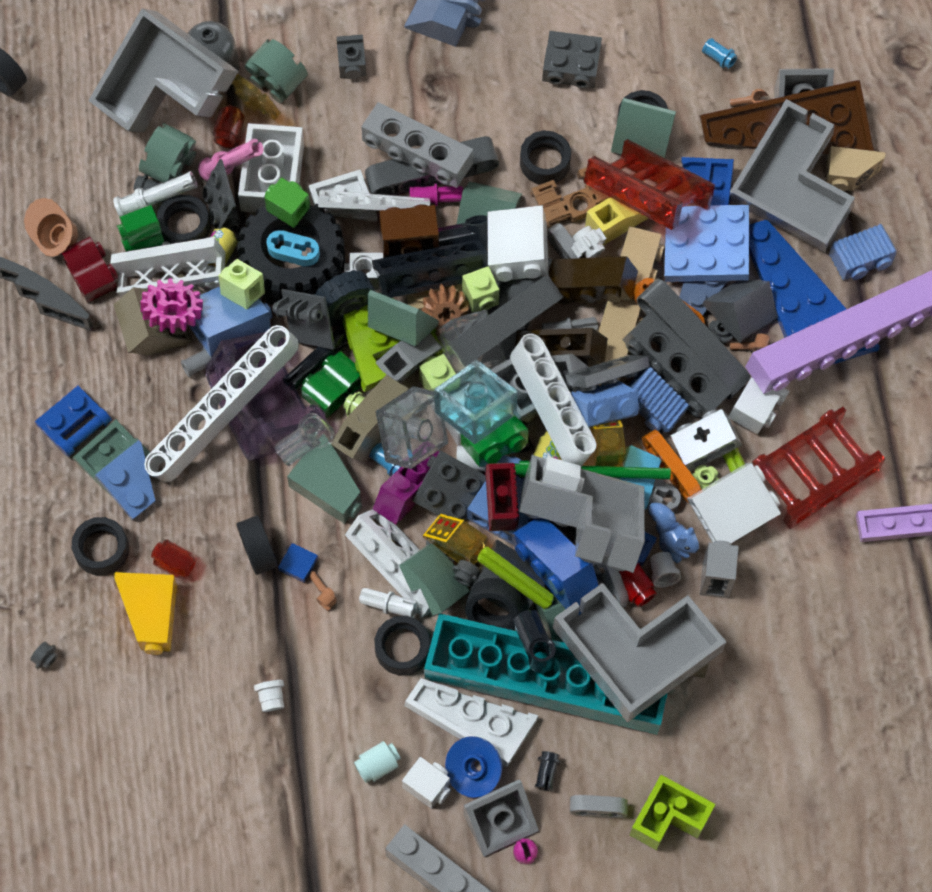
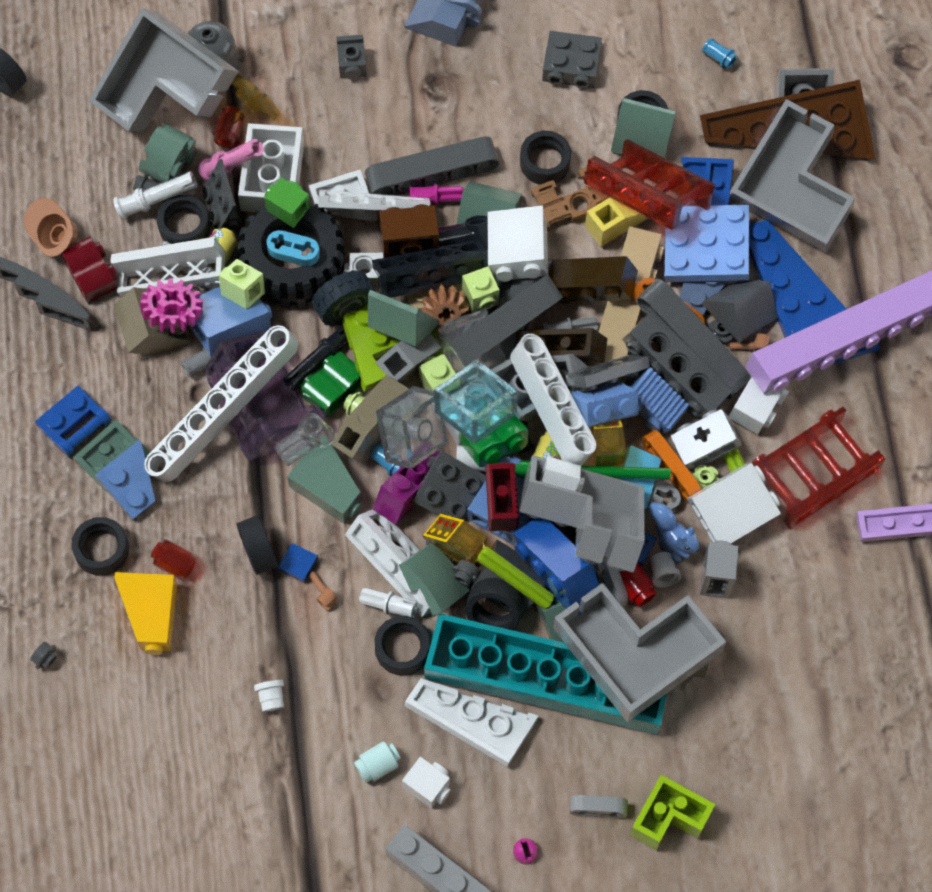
(140, 230): green brick -> none
(275, 70): sand green brick -> none
(306, 318): dark grey hinge -> none
(409, 132): light grey brick -> none
(462, 770): blue dish -> none
(500, 818): light grey slope -> none
(535, 640): black piece -> none
(547, 770): black pin -> none
(561, 241): light grey beam -> none
(588, 242): white gear -> none
(754, 98): nougat hand -> none
(851, 167): tan slope -> none
(862, 253): medium blue brick -> none

